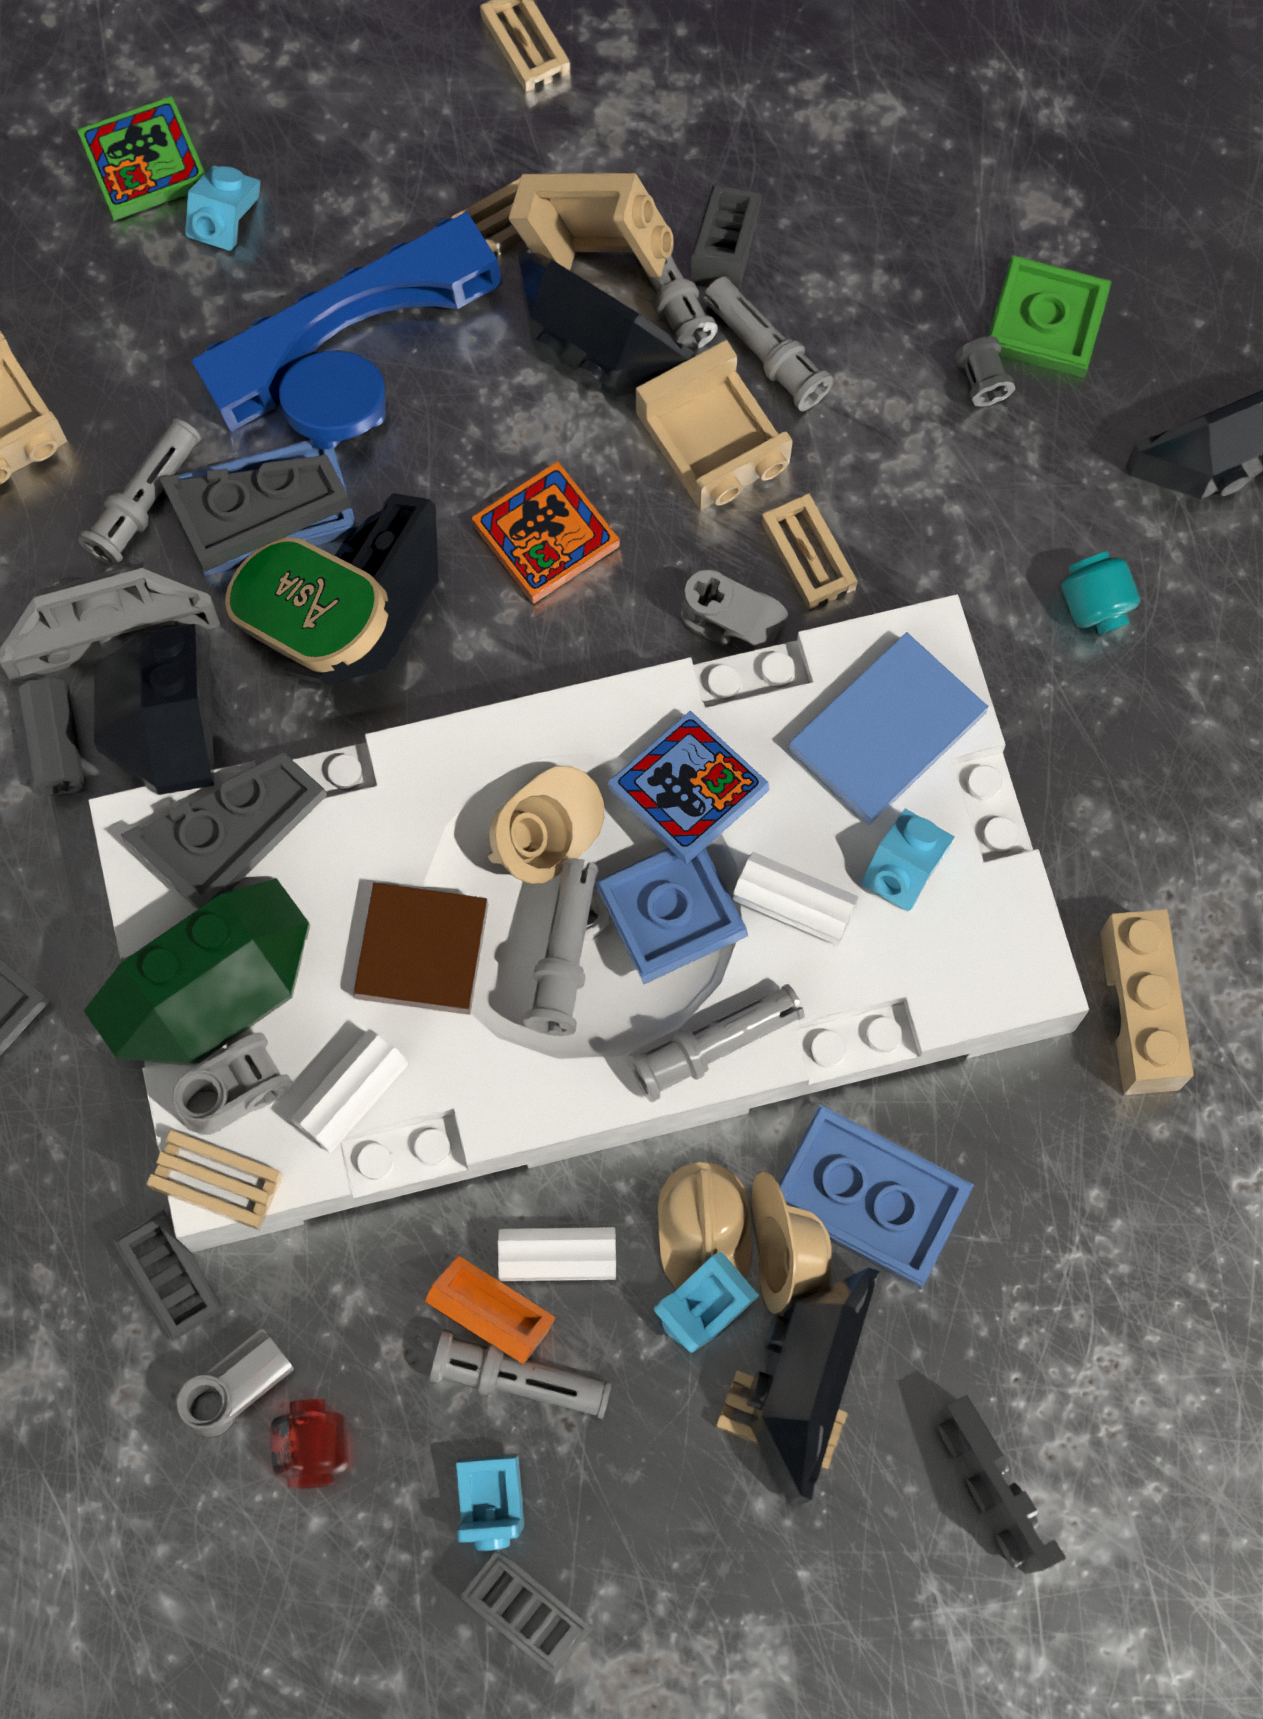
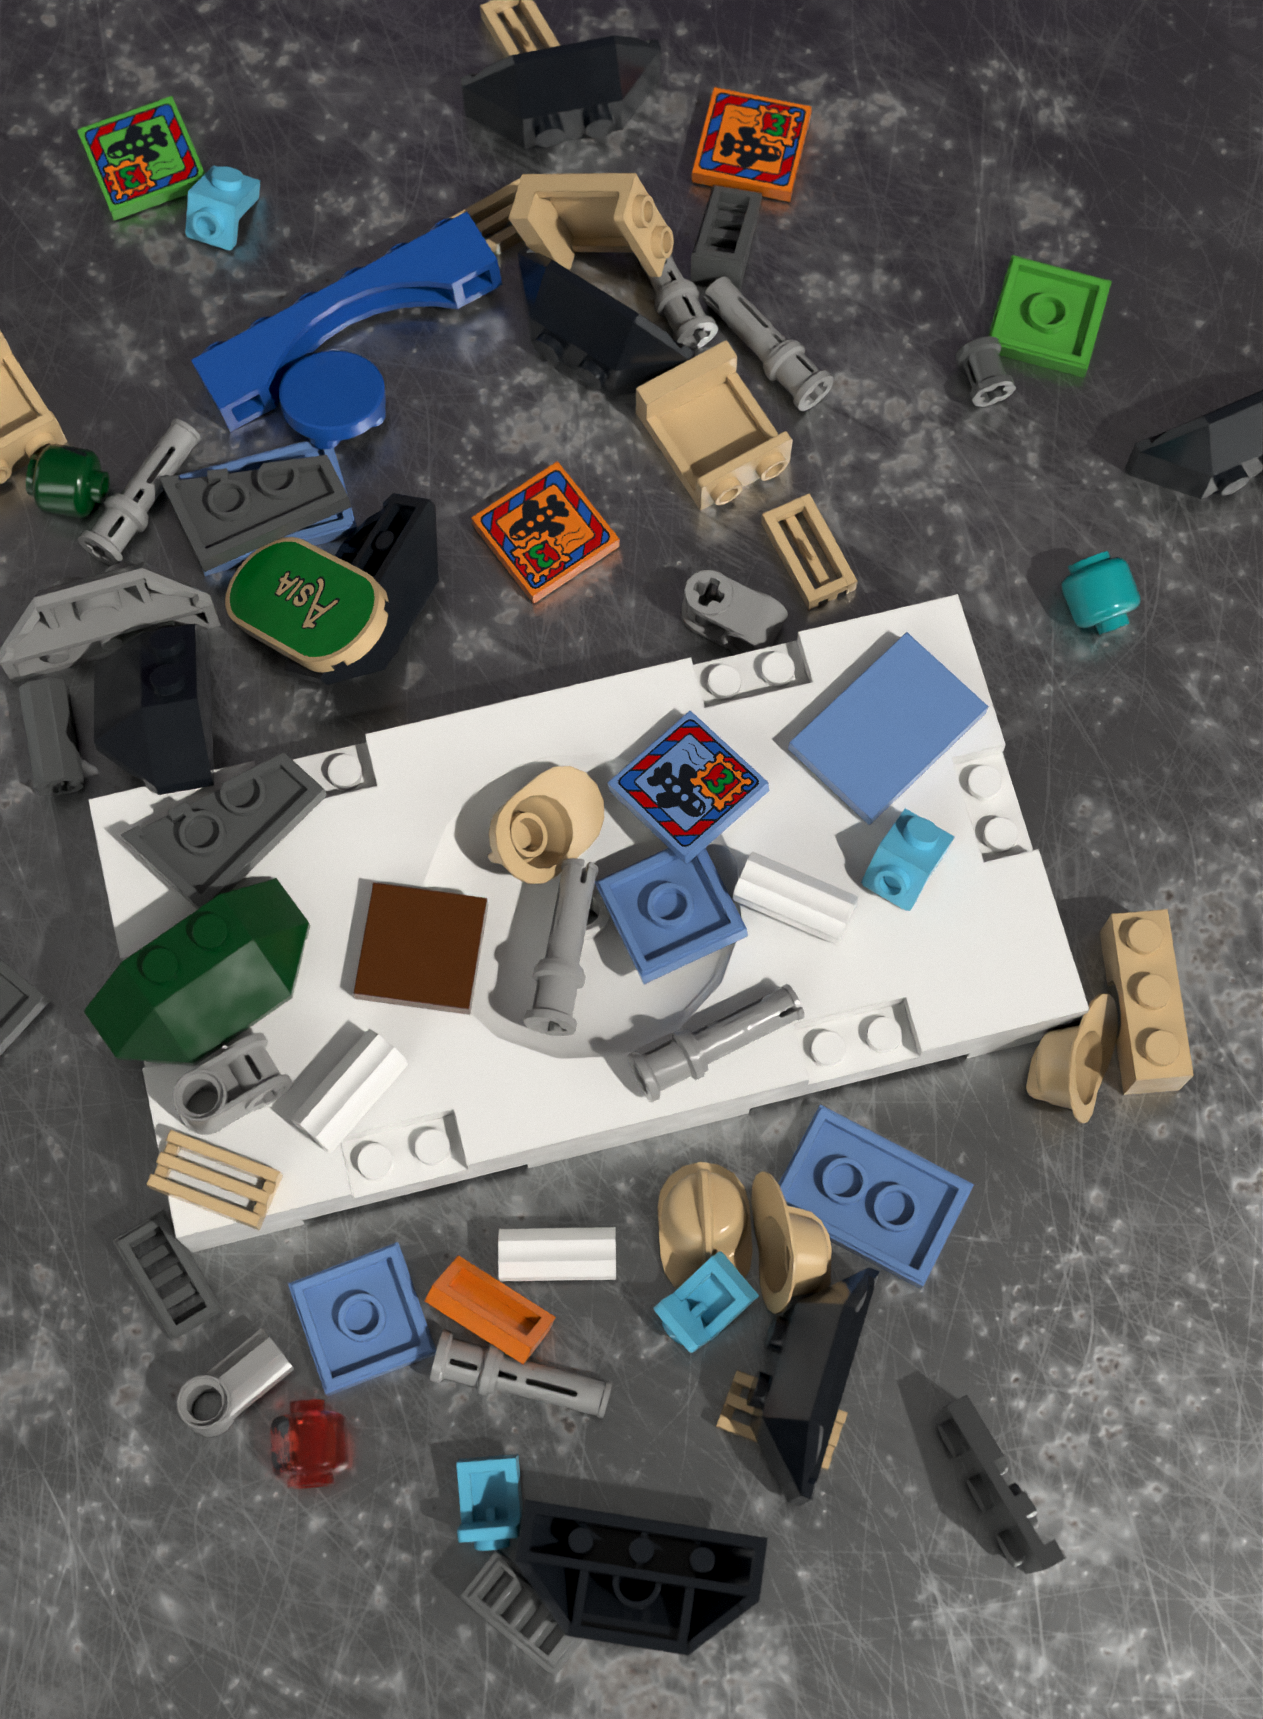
(66, 480): none -> dark green head
(362, 1319): none -> medium blue tile
(564, 90): none -> black wedge
(638, 1576): none -> black wedge
(751, 143): none -> tile
(1074, 1060): none -> tan piece

